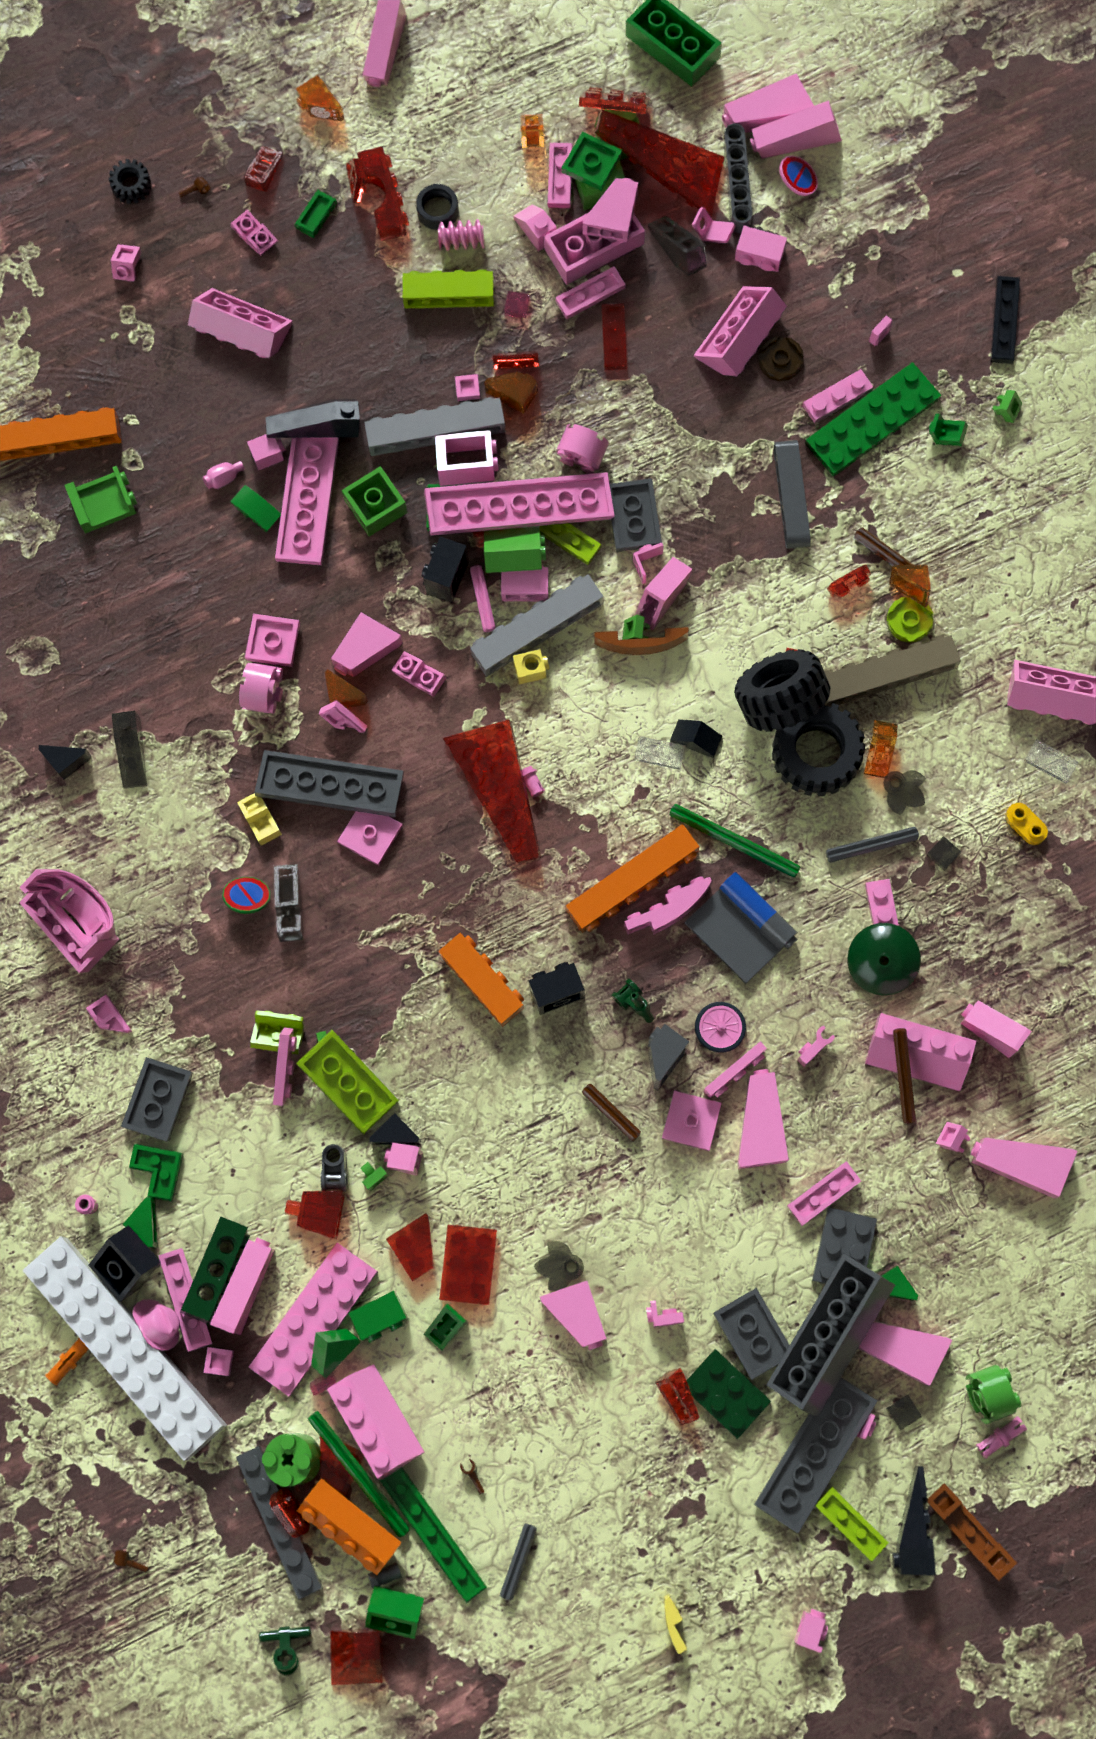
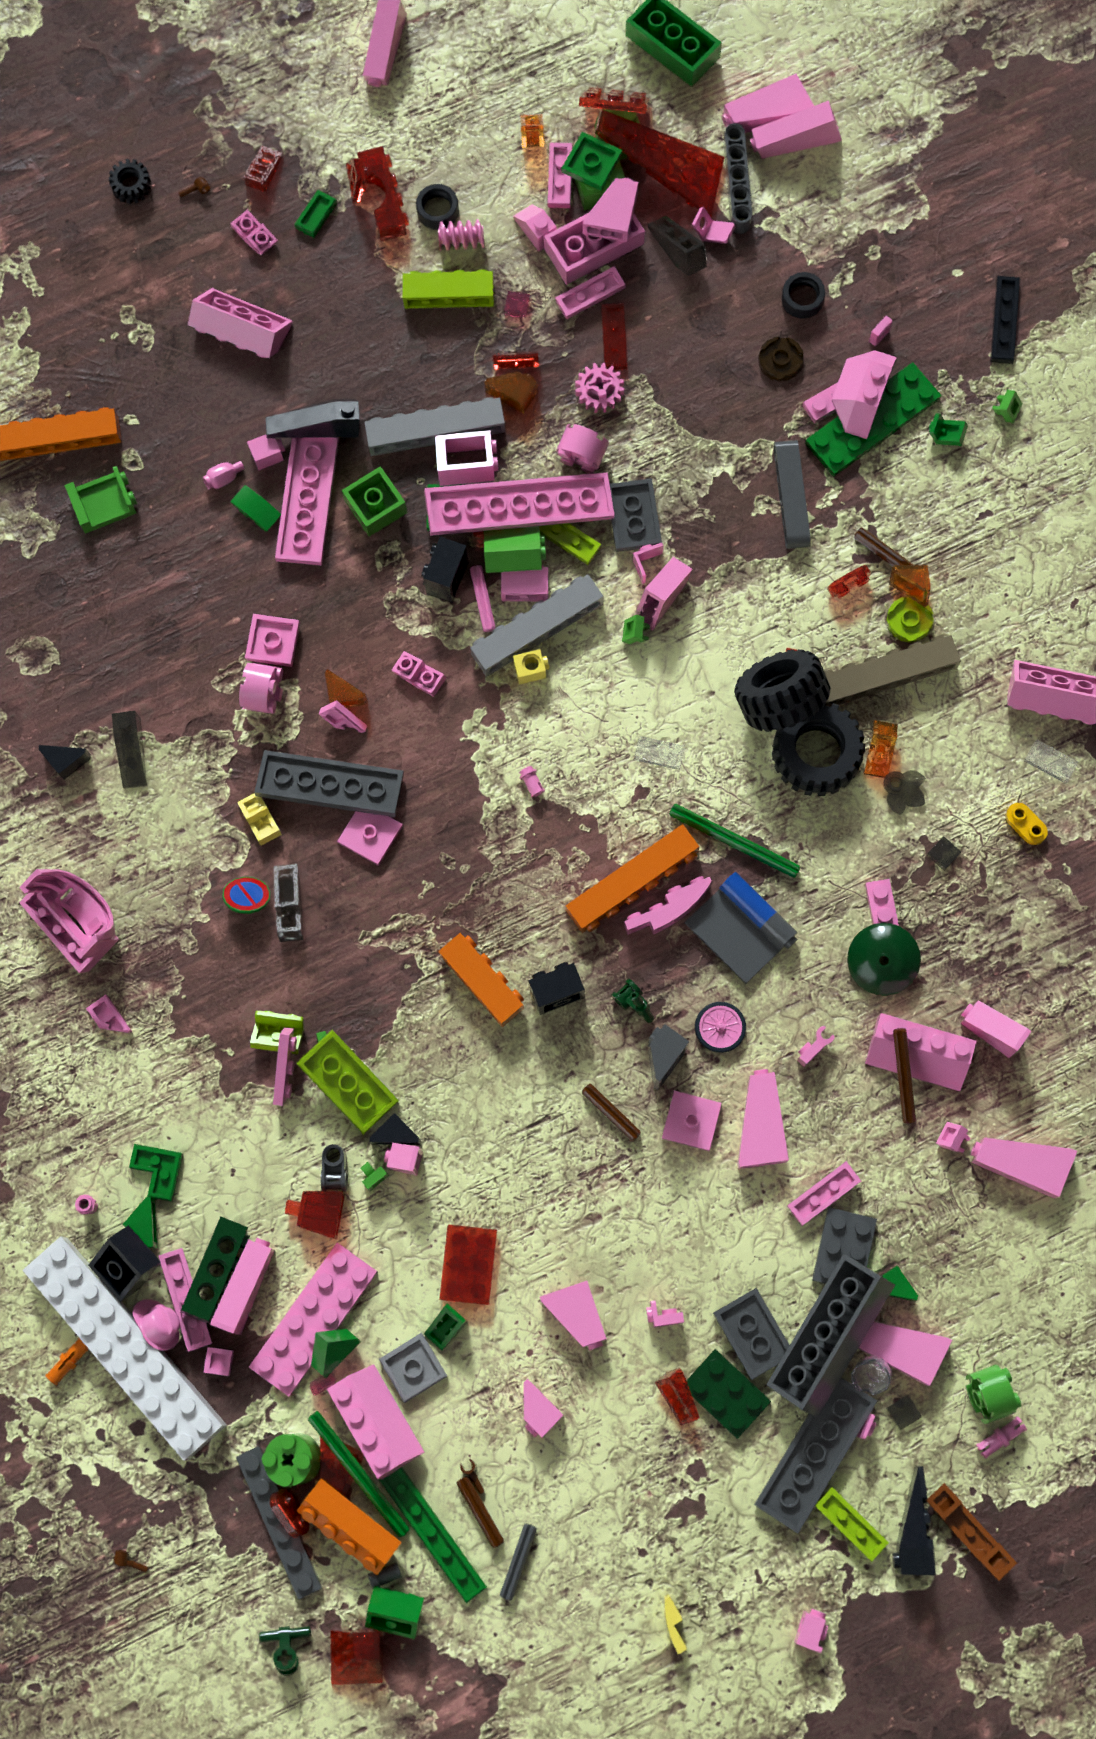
(124, 262): bright pink bracket -> none
(157, 1099): dark grey plate -> none
(318, 100): clear orange slope -> none
(364, 645): bright pink slope -> none
(378, 1316): green brick -> none
(413, 1367): none -> light grey tile
(414, 1247): clear red wing -> none
(467, 387): bright pink plate -> none
(480, 1512): none -> reddish brown axle
(496, 776): clear red wing -> none
(538, 1411): none -> bright pink slope
(556, 1264): clear smoke plate -> none
(590, 392): none -> bright pink gear
(610, 642): dark orange slope -> none
(696, 737): black slope -> none
(735, 1071): bright pink plate -> none
(741, 330): bright pink slope -> none
(760, 249): bright pink brick -> none
(798, 175): piece -> none
(806, 279): none -> black tyre
(861, 390): none -> bright pink wedge
(871, 1375): none -> clear hair
(872, 844): dark grey axle -> none

